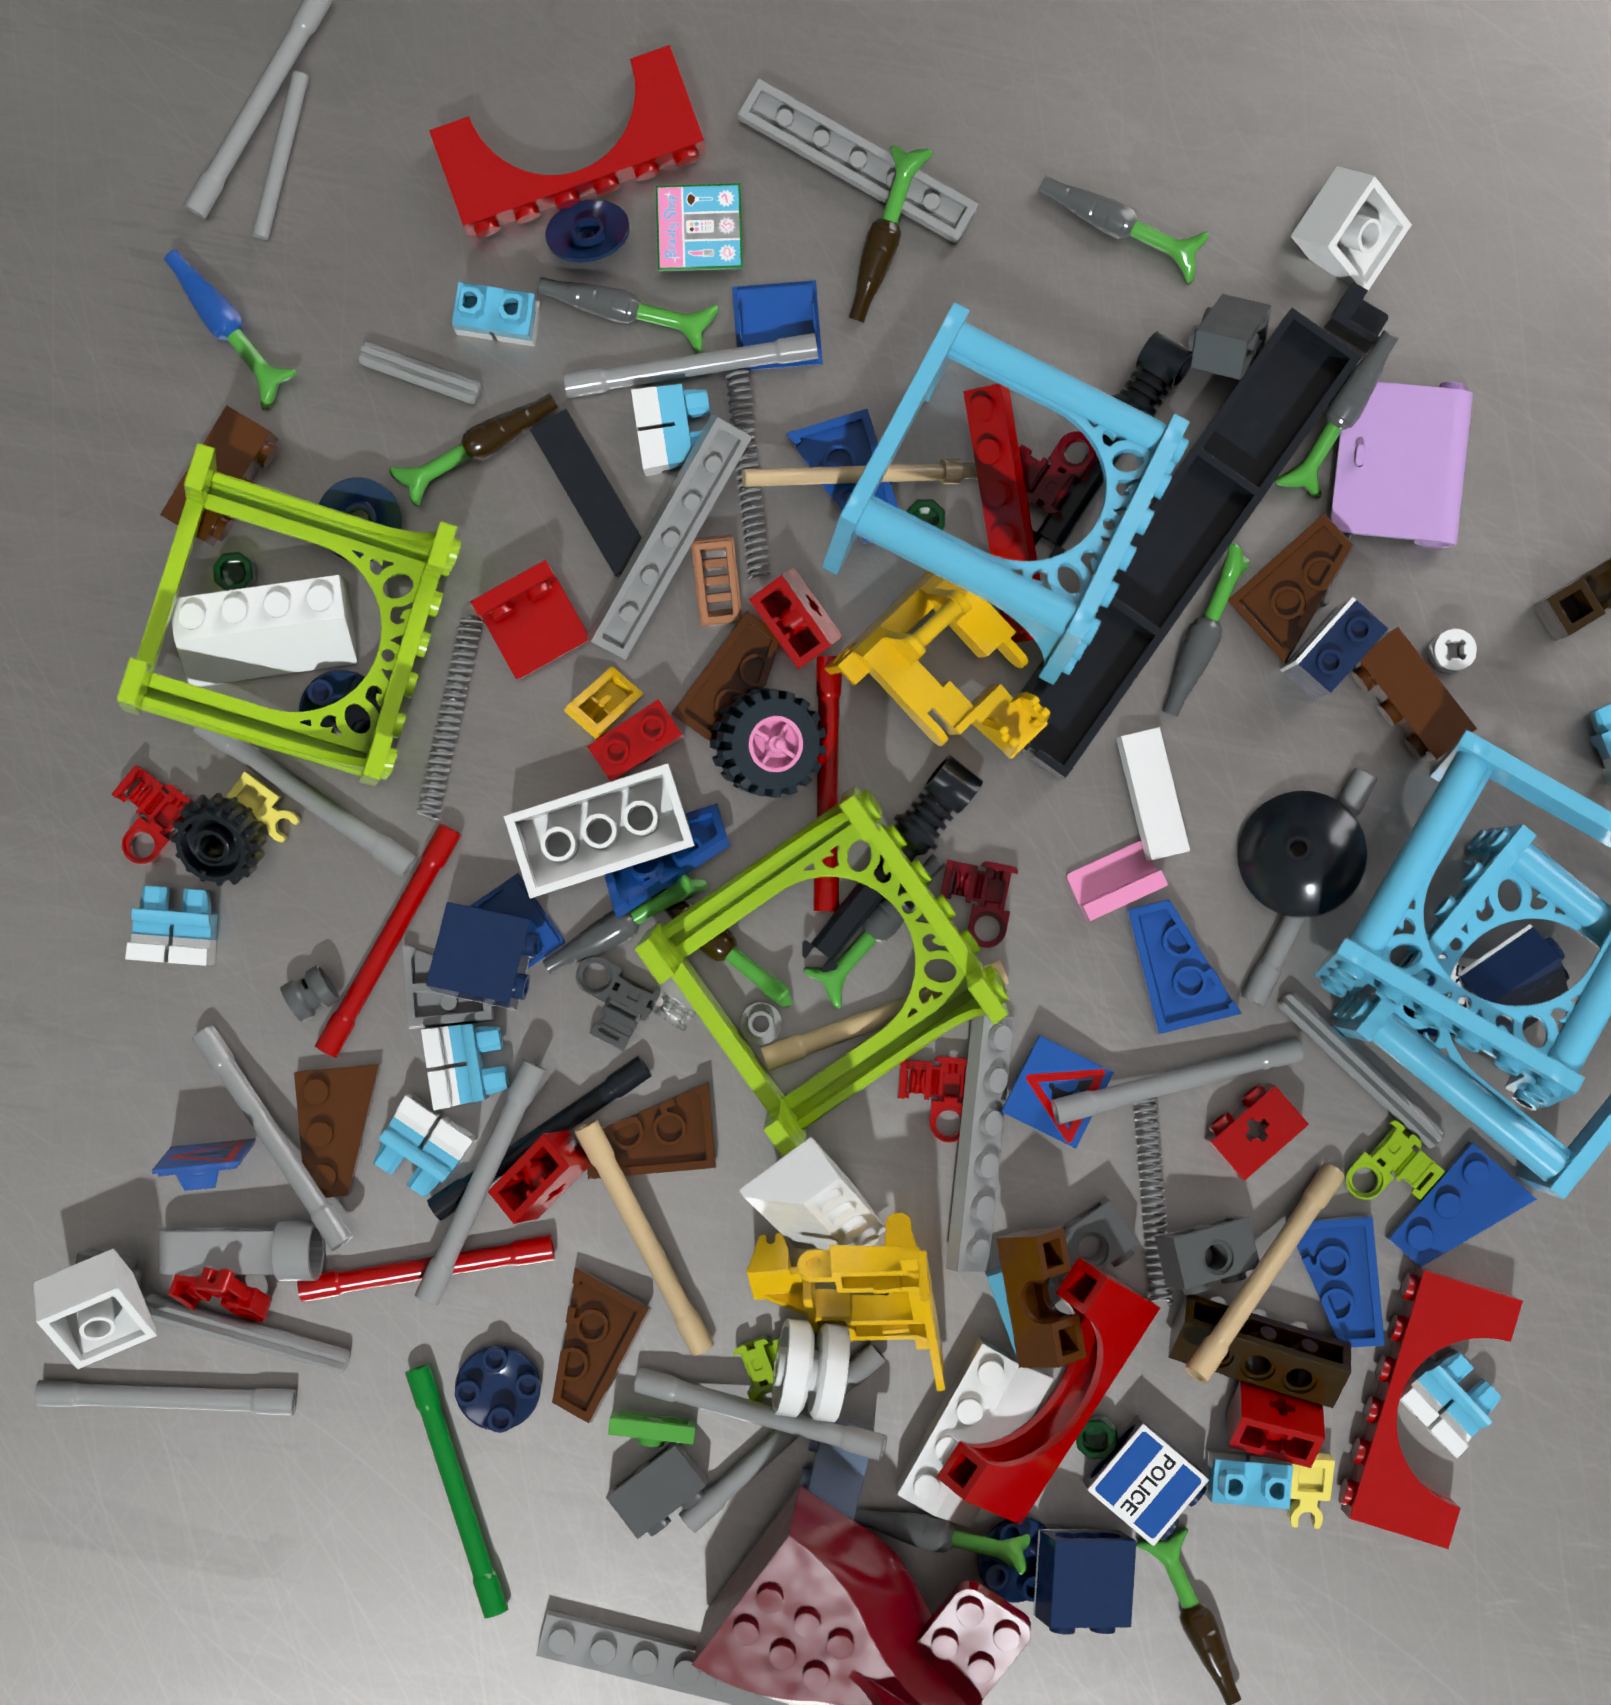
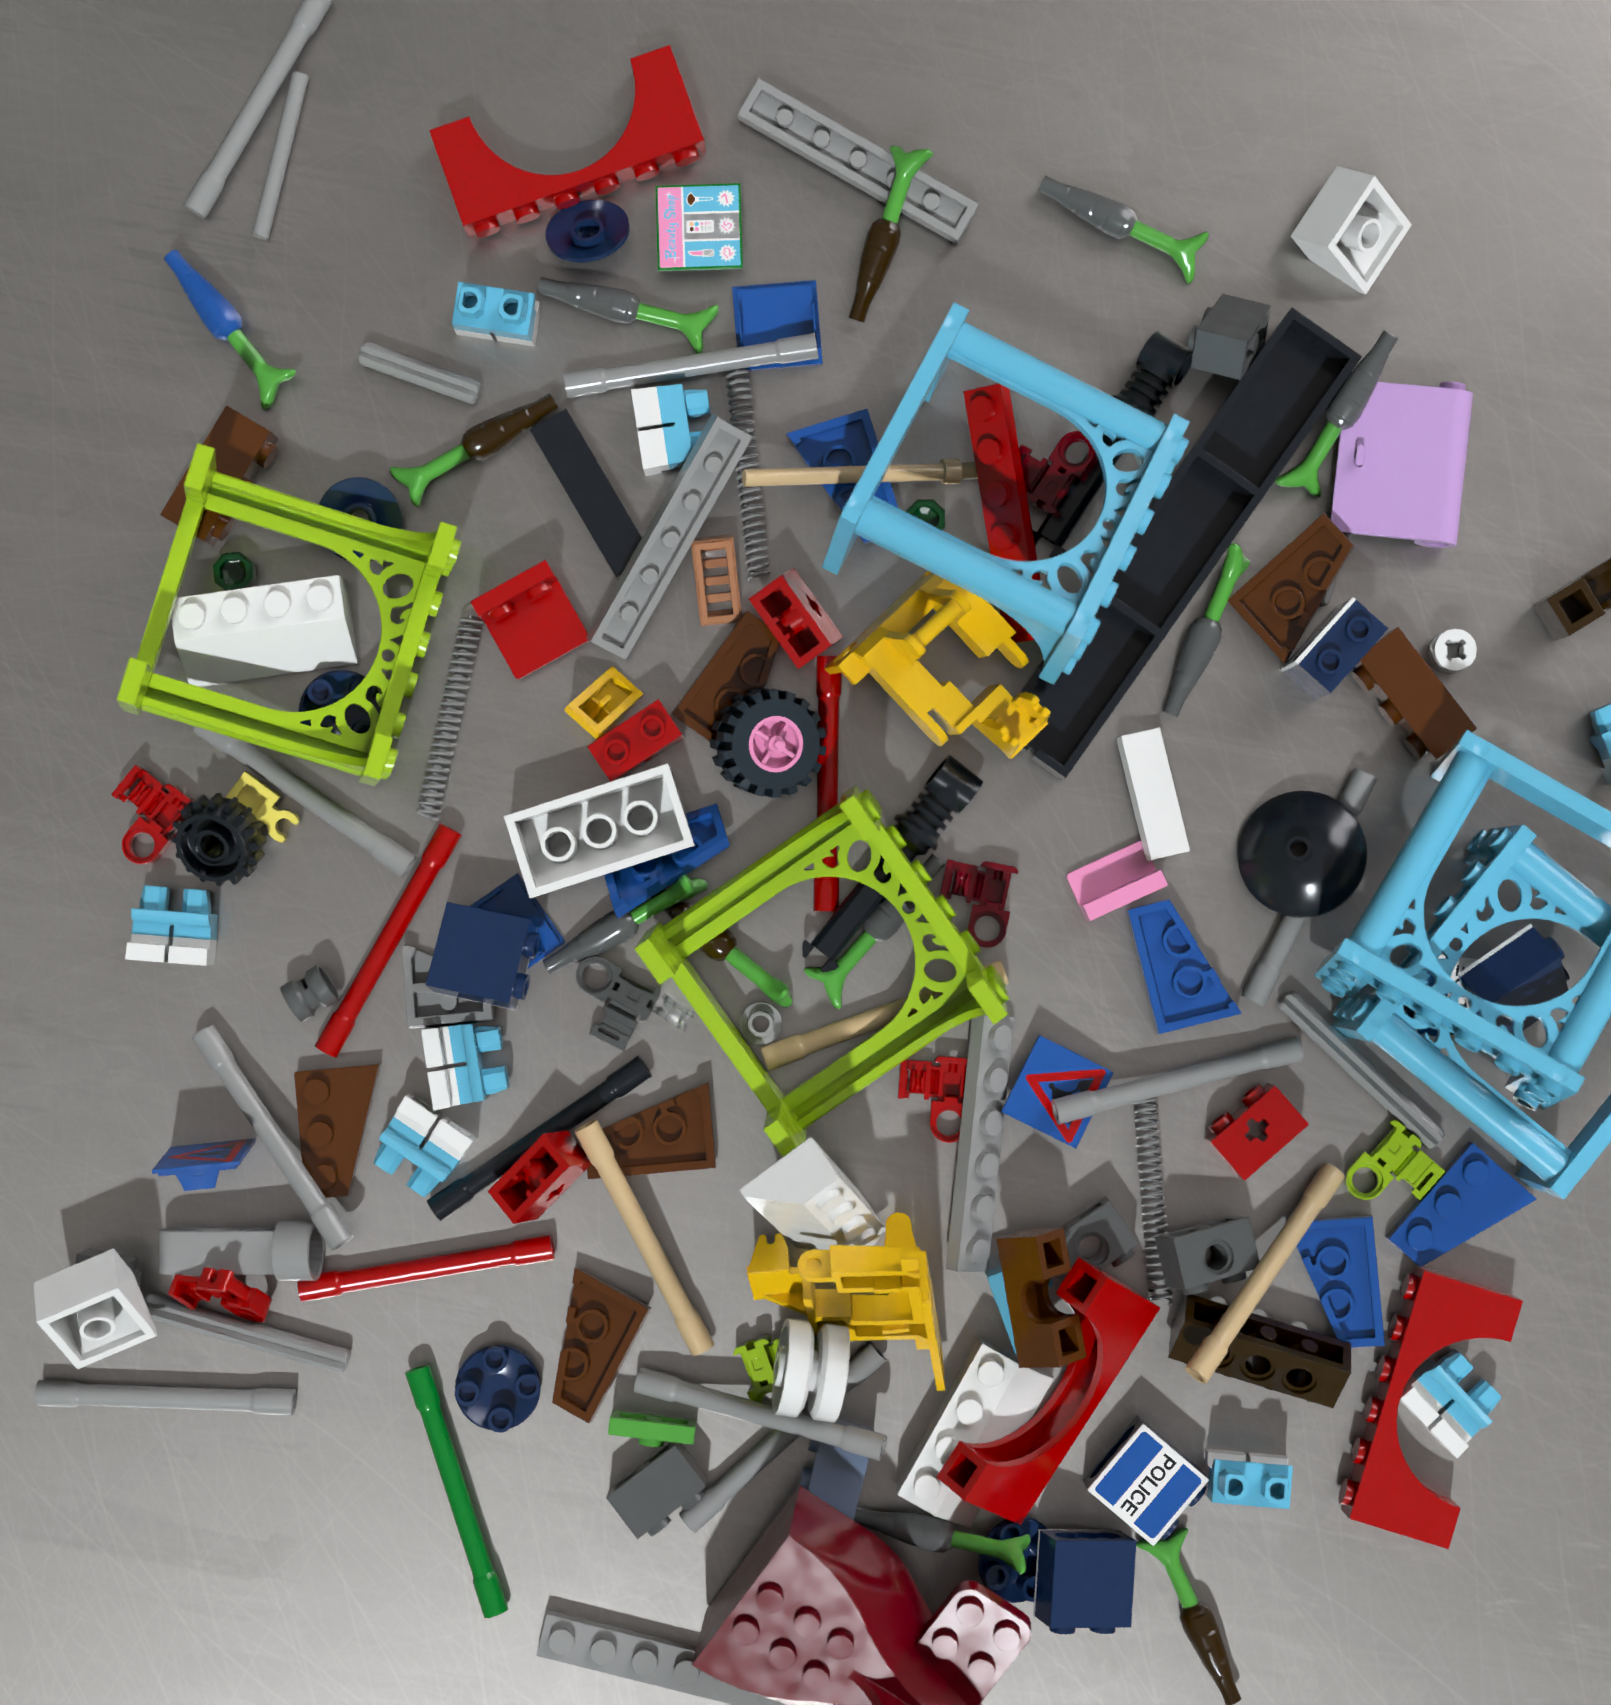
(442, 1264): light grey piece -> none
(1097, 1438): dark green tile -> none
(1275, 1425): red brick -> none
(1309, 1487): light yellow plate -> none
(1356, 319): black panel -> none

